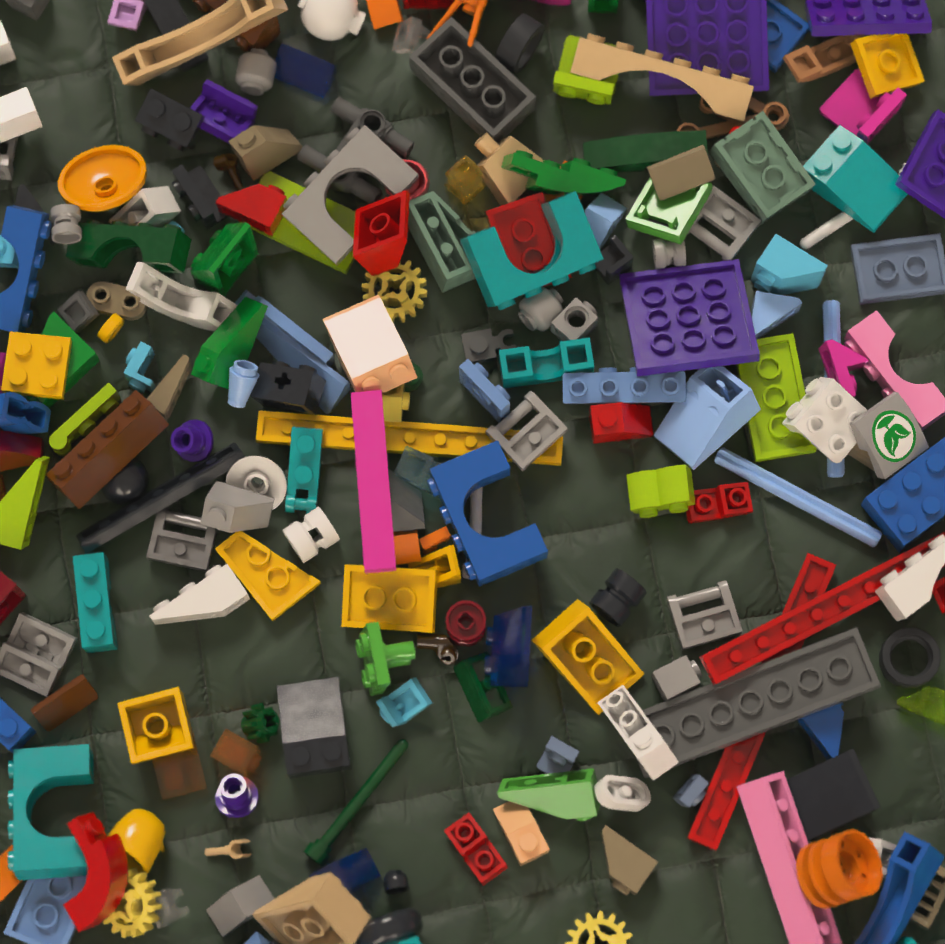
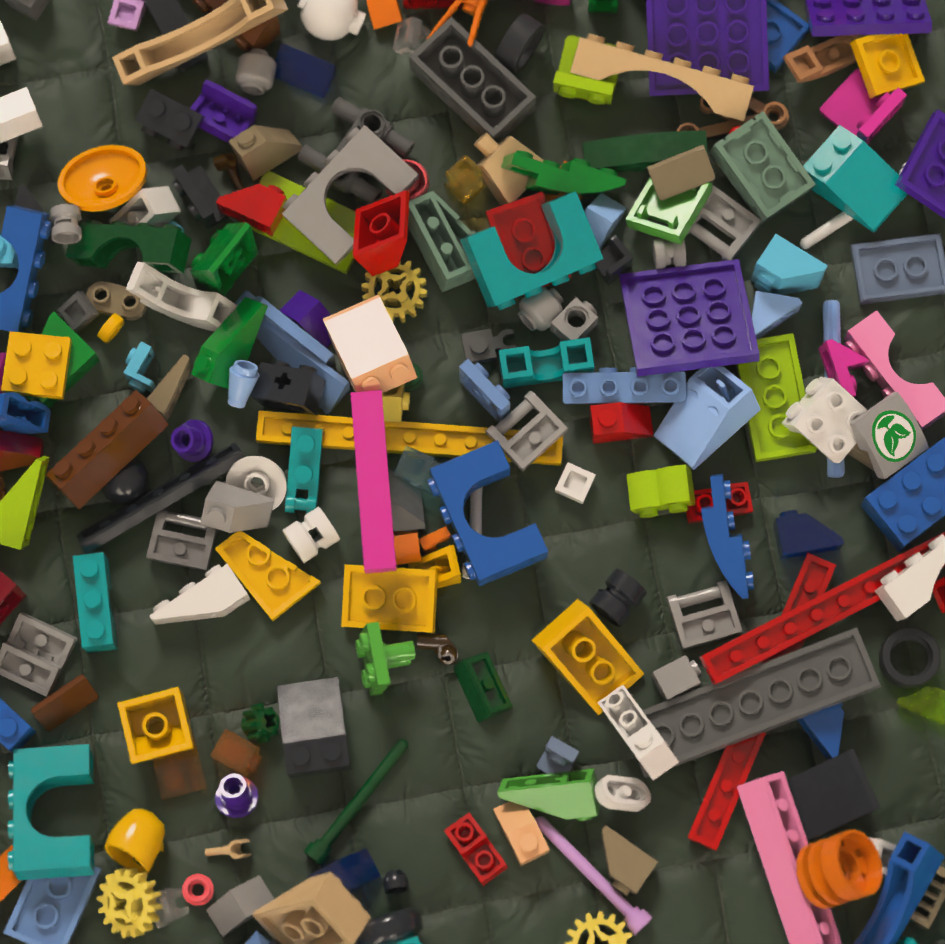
(84, 419): lime plate -> none
(105, 876): red arch -> none
(188, 885): none -> coral plate
(308, 315): none -> dark purple slope
(404, 703): medium azure bracket -> none
(466, 623): dark red wheel -> none
(510, 648): clear blue slope -> none
(575, 483): none -> white plate
(634, 917): none -> lavender piece
(691, 791): sand blue plate -> none
(727, 549): none -> blue slope
(798, 497): light blue axle -> none
(803, 534): none -> clear blue slope

